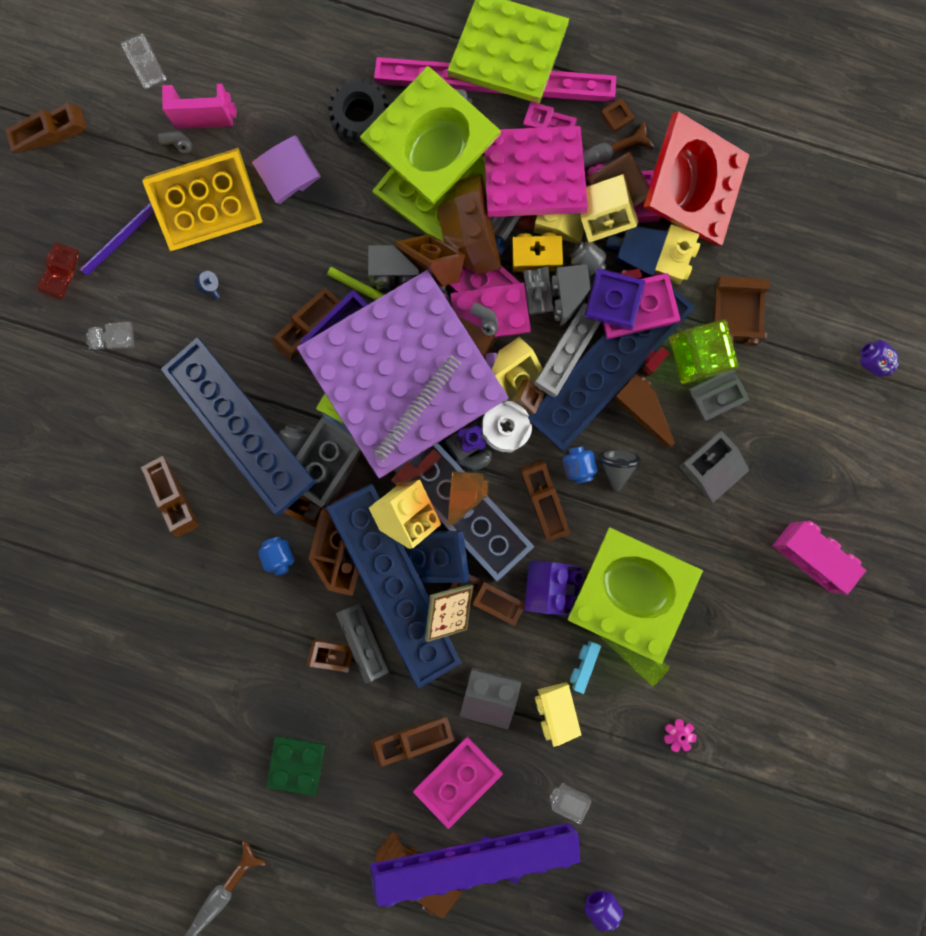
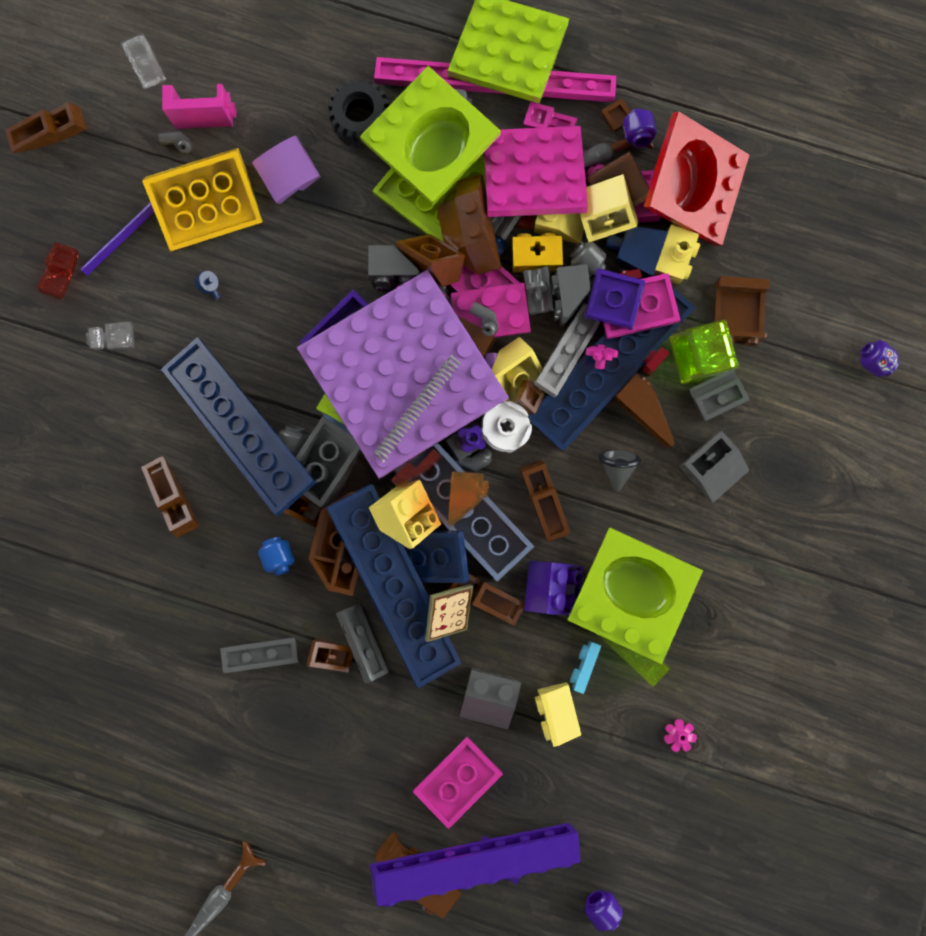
(259, 655): none -> dark grey plate
(296, 765): dark green plate -> none
(303, 322): reddish brown slope -> none
(354, 284): lime bar -> none
(411, 741): reddish brown slope -> none
(570, 803): clear brick -> none
(580, 465): blue head -> none
(601, 354): none -> dark pink plant
(639, 128): none -> dark purple head
(820, 557): dark pink brick -> none

